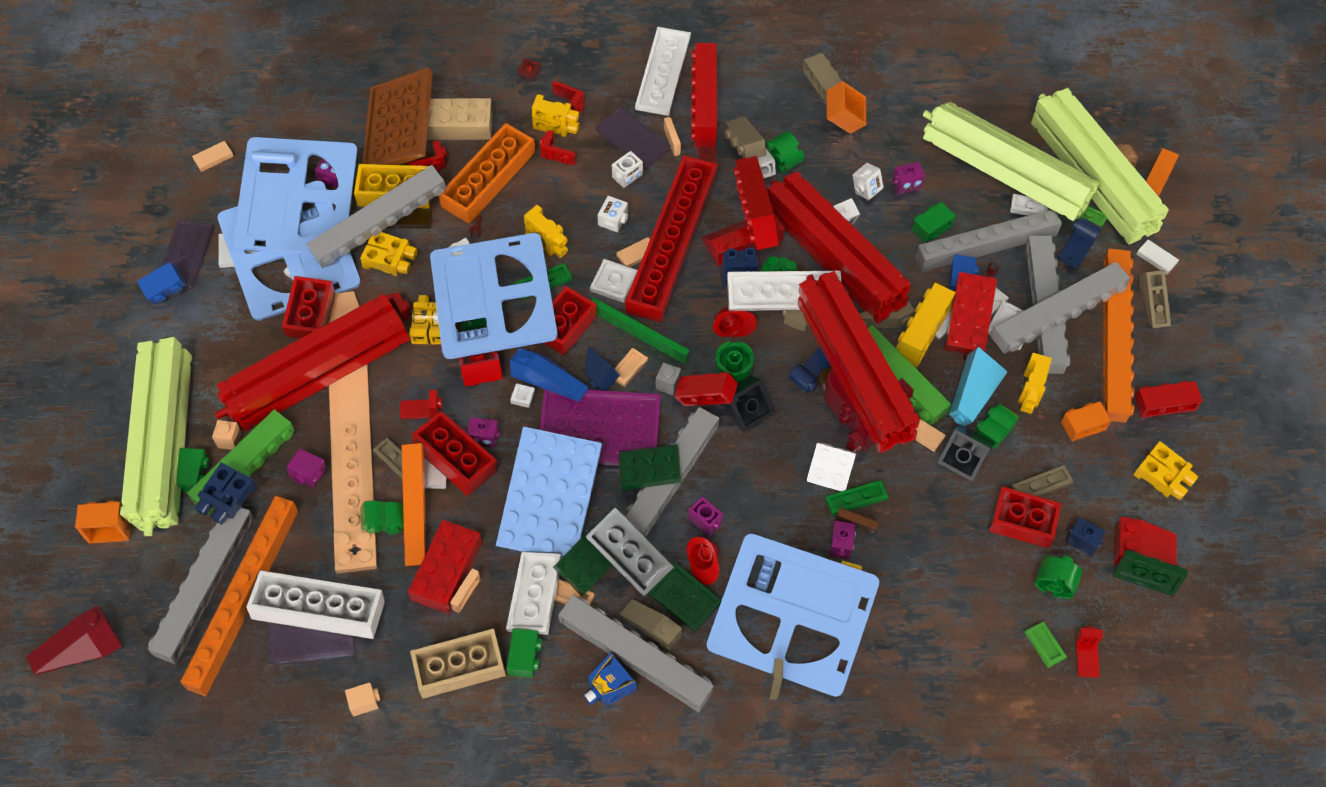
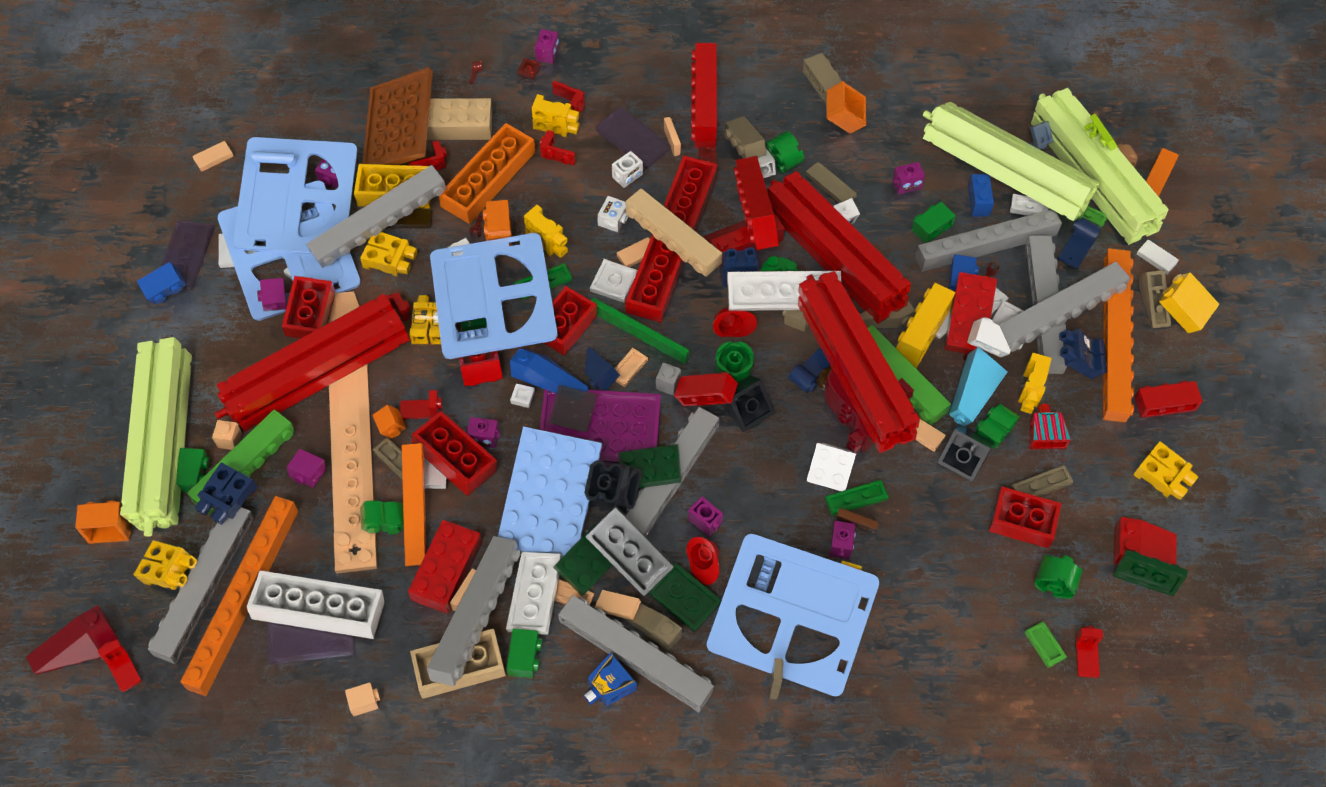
(120, 664): none -> red bracket
(167, 567): none -> yellow hips
(272, 294): none -> magenta head
(389, 421): none -> orange brick
(473, 611): none -> light grey brick
(476, 67): none -> clear red hand
(497, 220): none -> orange piece
(546, 46): none -> magenta head
(573, 409): none -> clear smoke tile
(612, 484): none -> black piece
(618, 604): none -> light nougat tile
(663, 71): white plate -> none
(673, 232): none -> tan brick
(830, 183): none -> dark tan tile
(867, 181): white head -> none
(980, 195): none -> blue brick
(988, 337): none -> white slope
(1041, 135): none -> sand blue bracket
(1048, 430): none -> red torso
(1083, 353): none -> dark blue hips
(1085, 421): orange brick -> none
(1085, 537): dark blue head -> none
(1097, 126): none -> lime plate
(1188, 302): none -> yellow brick

